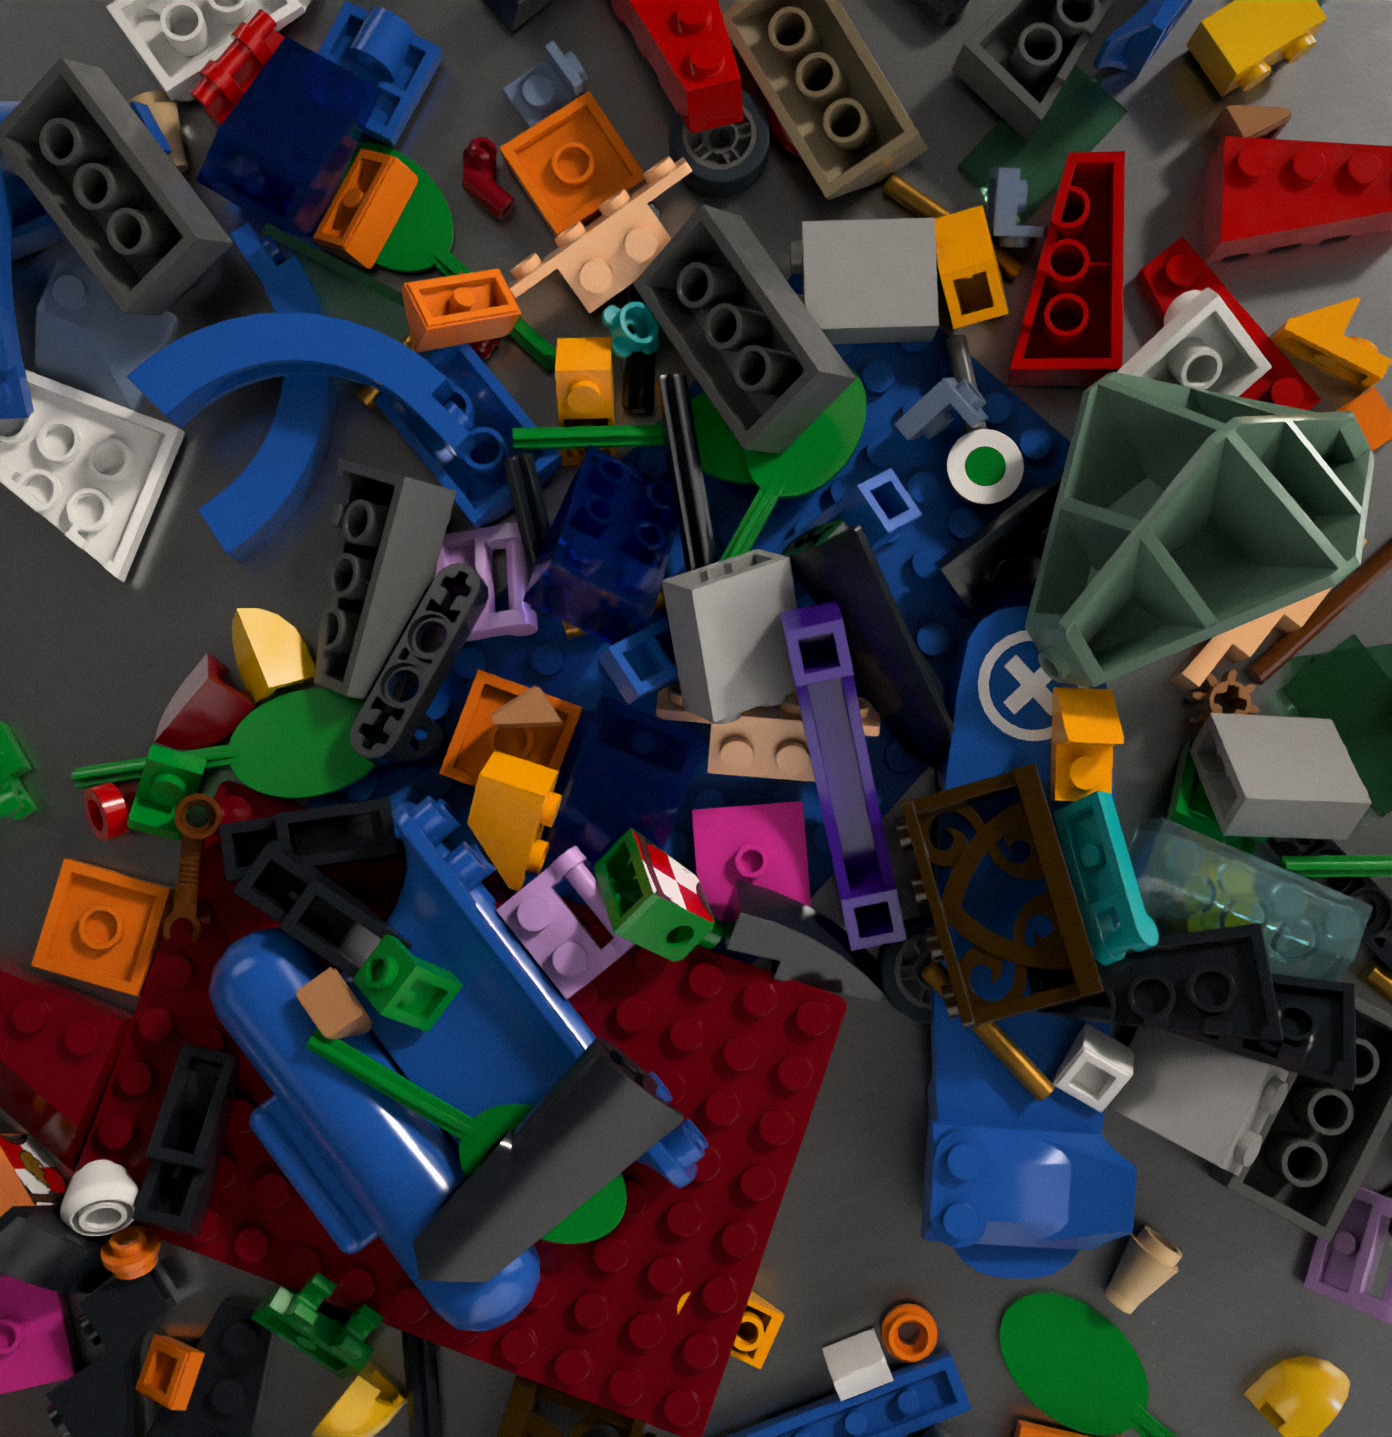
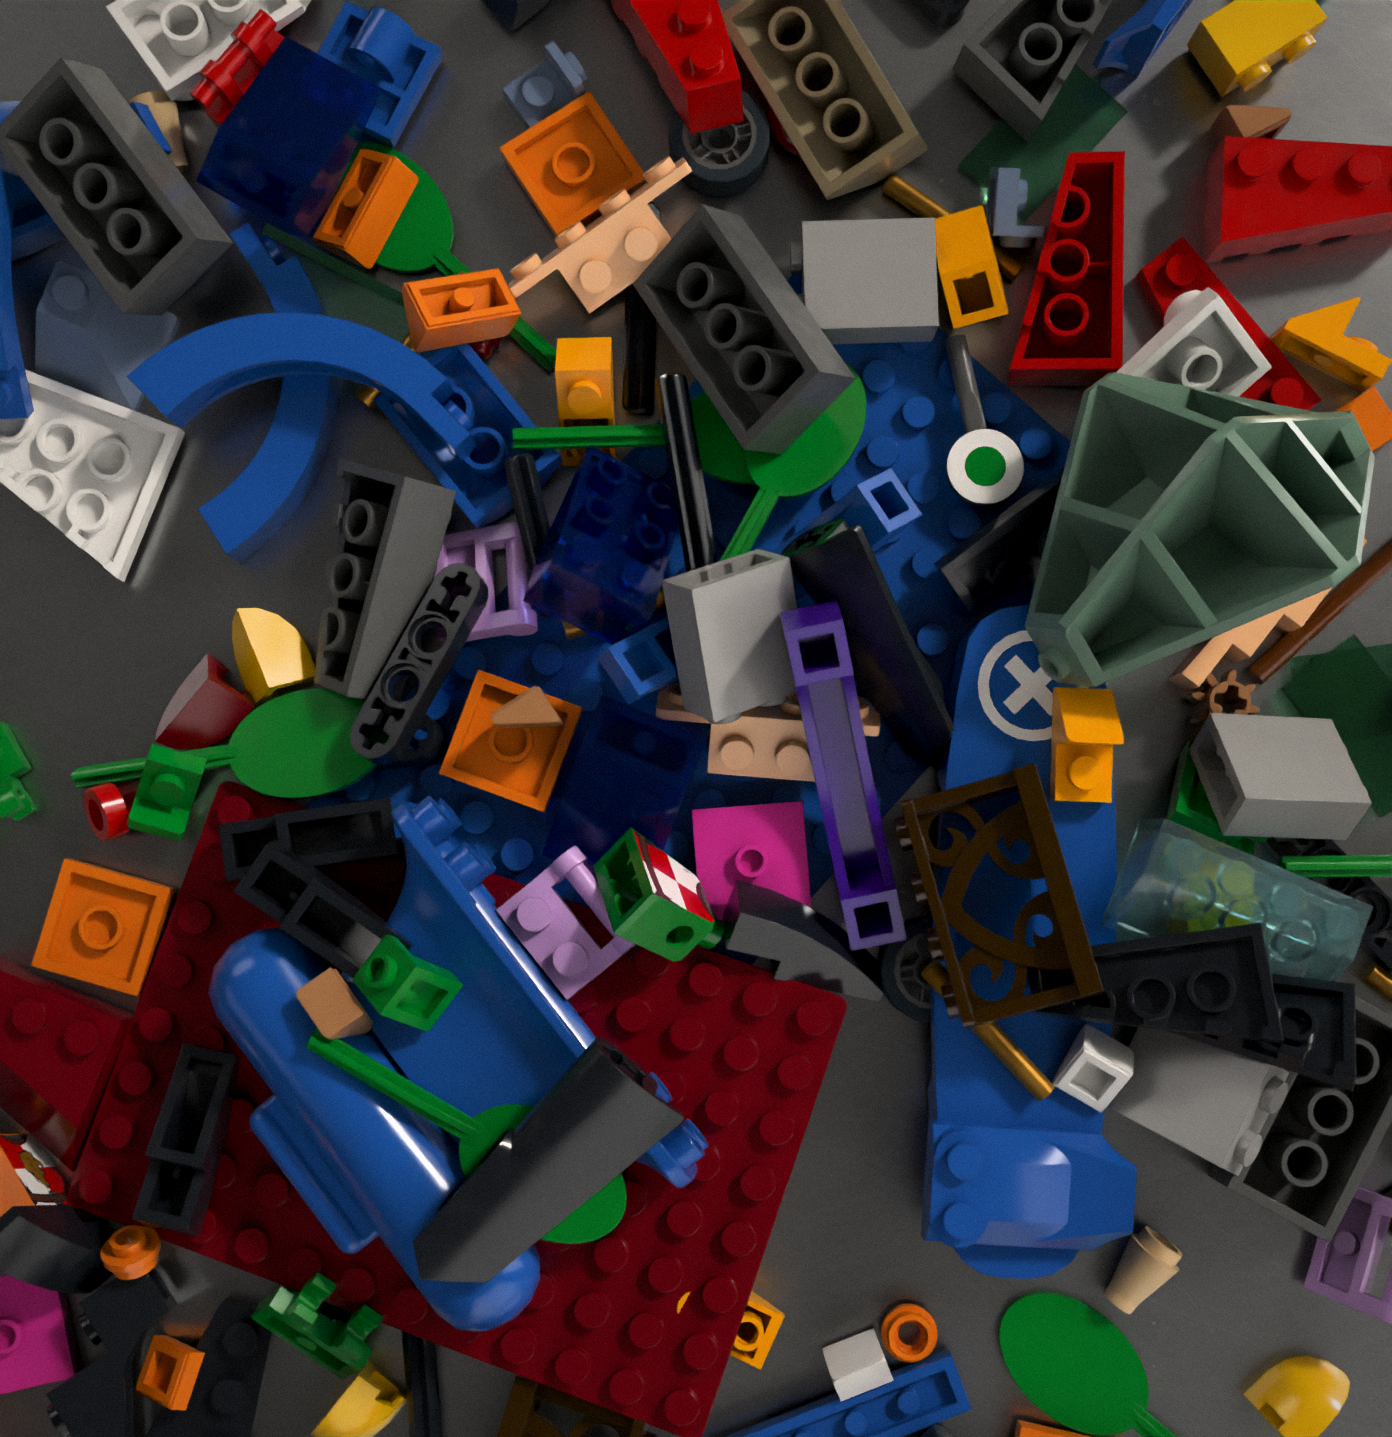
(100, 1199): white cone -> none
(191, 856): reddish brown brick -> none
(480, 178): dark red arm -> none
(510, 813): light orange slope -> none
(640, 321): teal plate -> none
(931, 412): sand blue bracket -> none
(1103, 878): teal plate -> none

